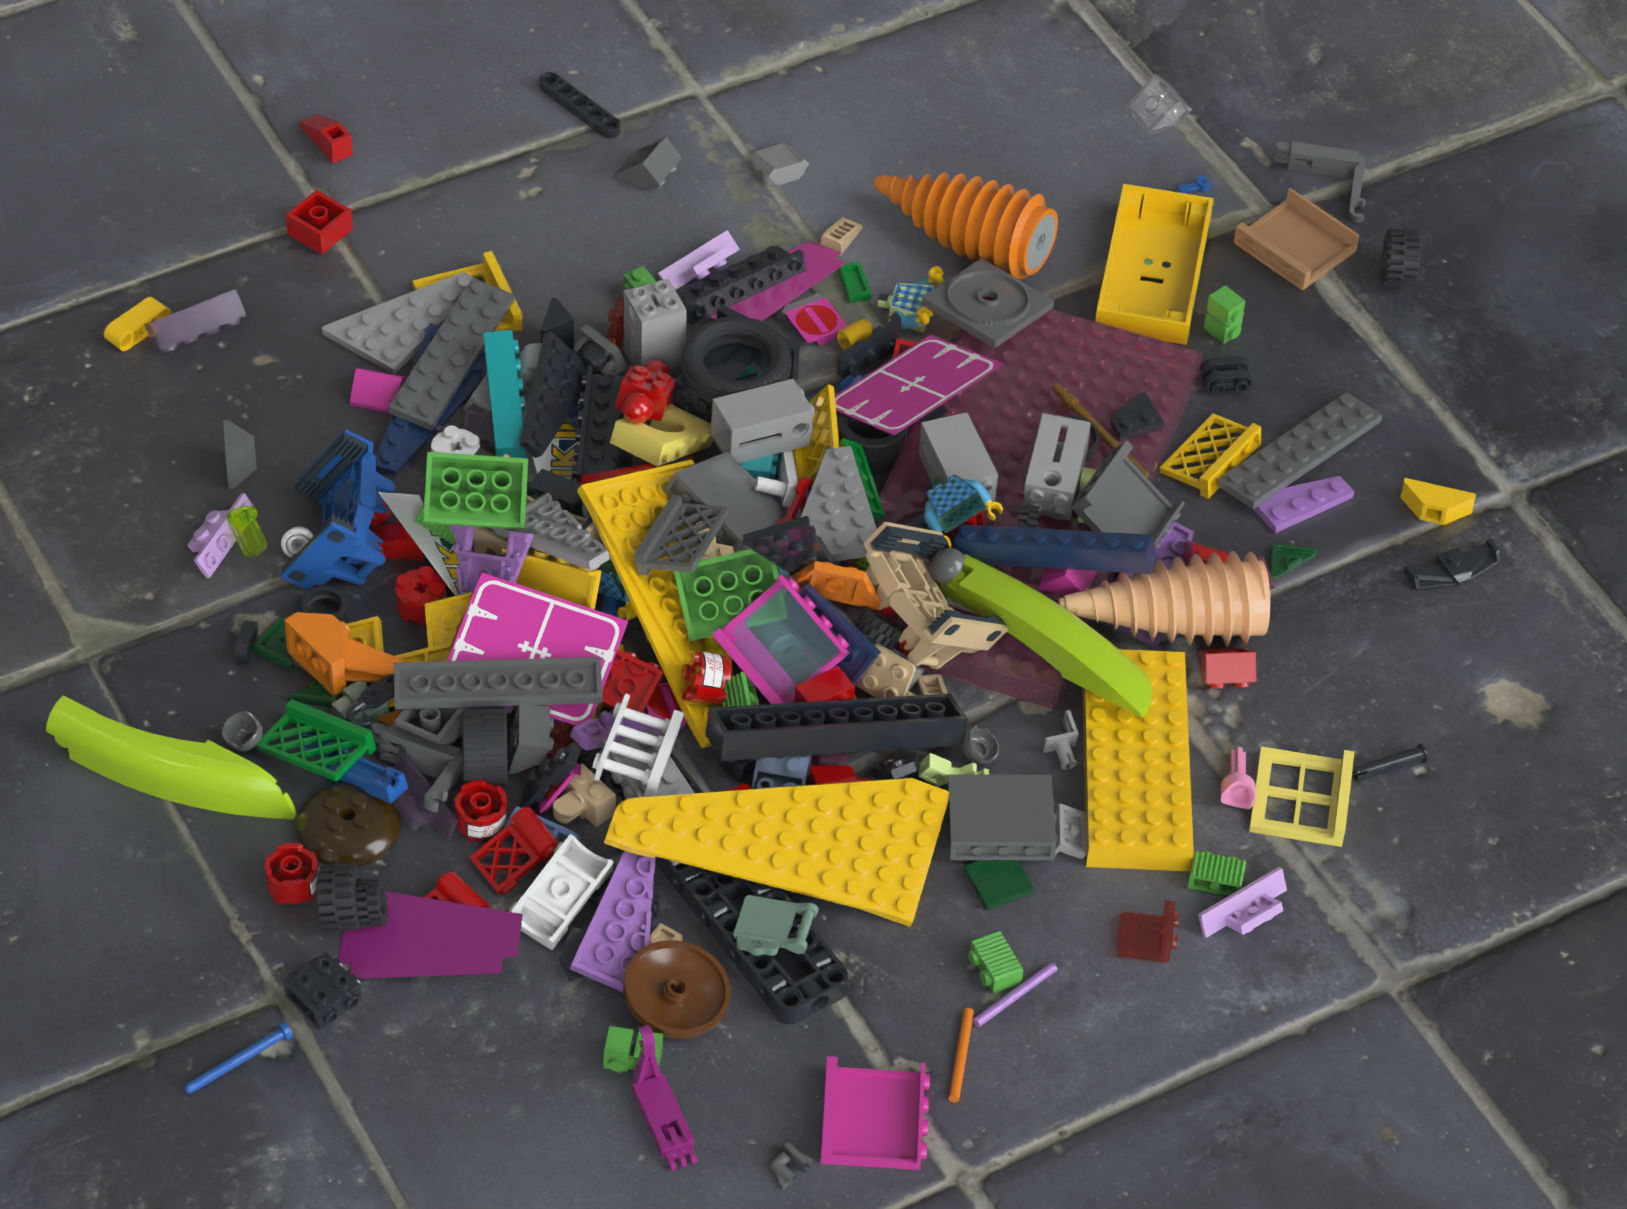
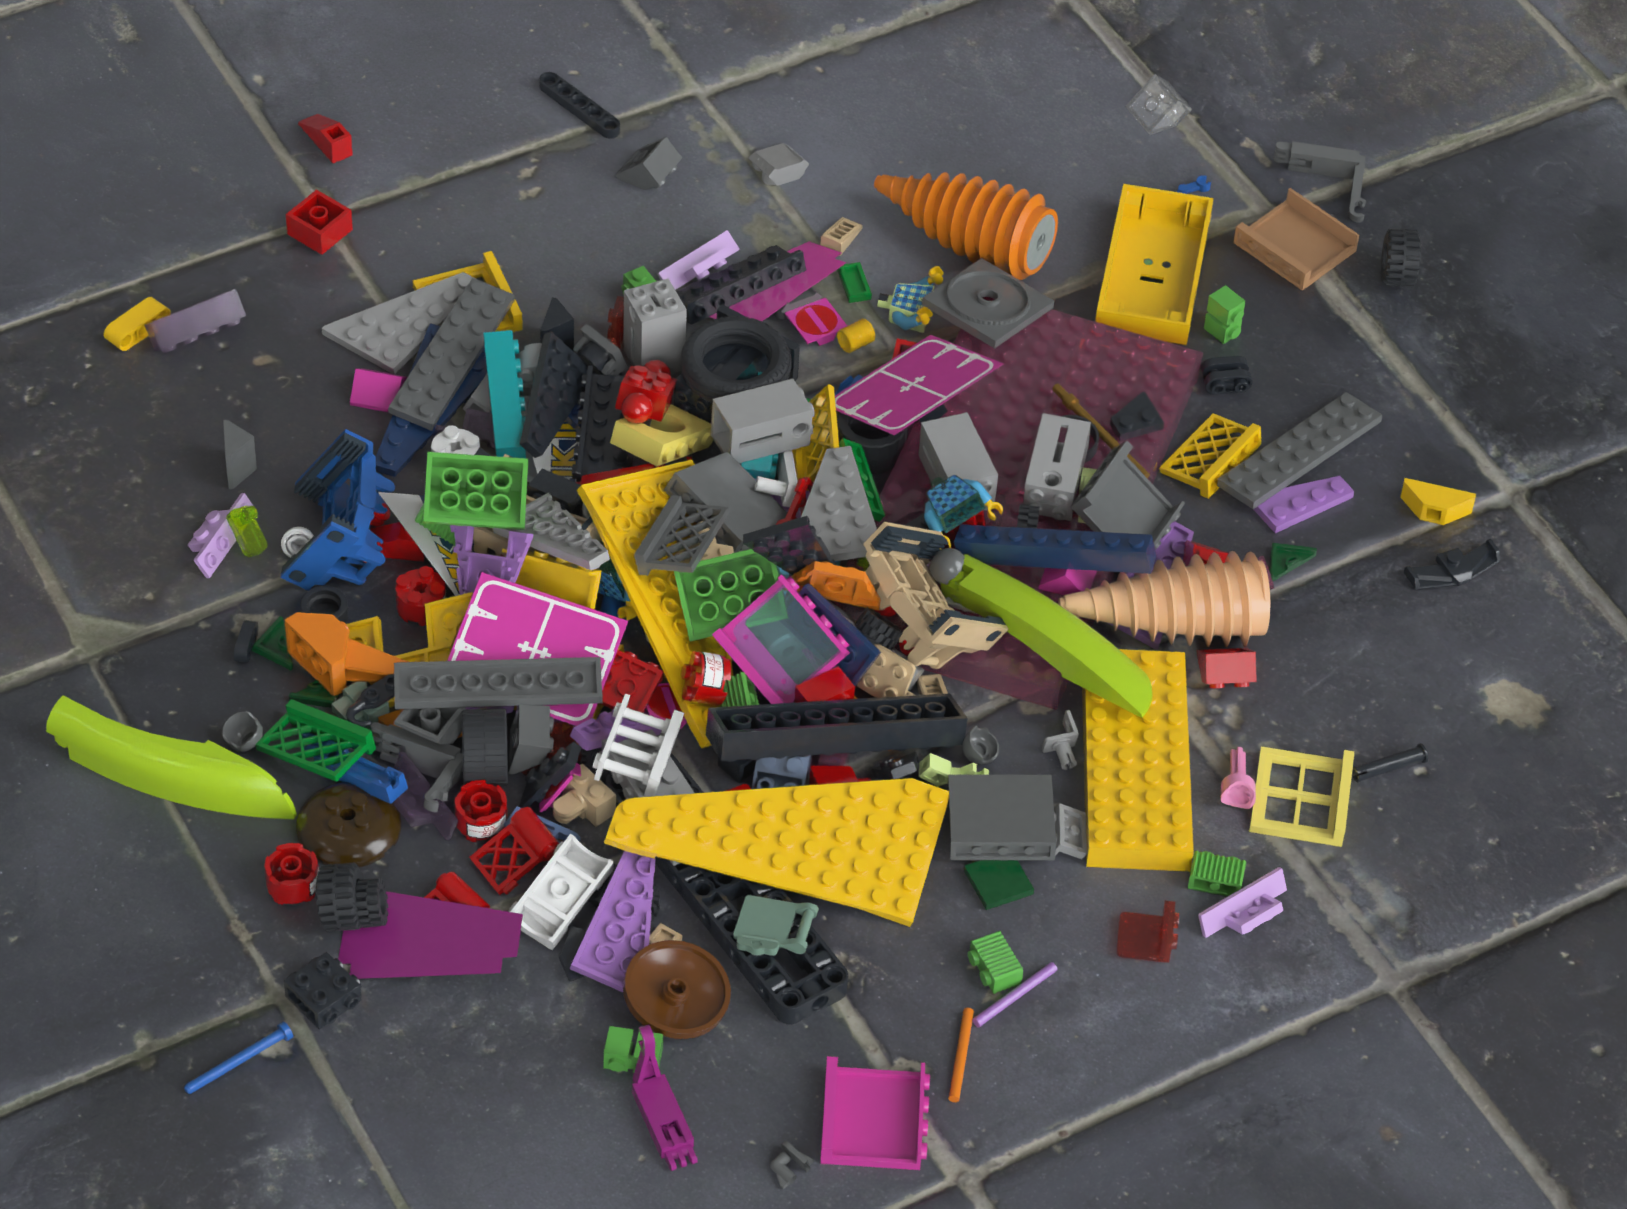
(870, 351): black wing -> none

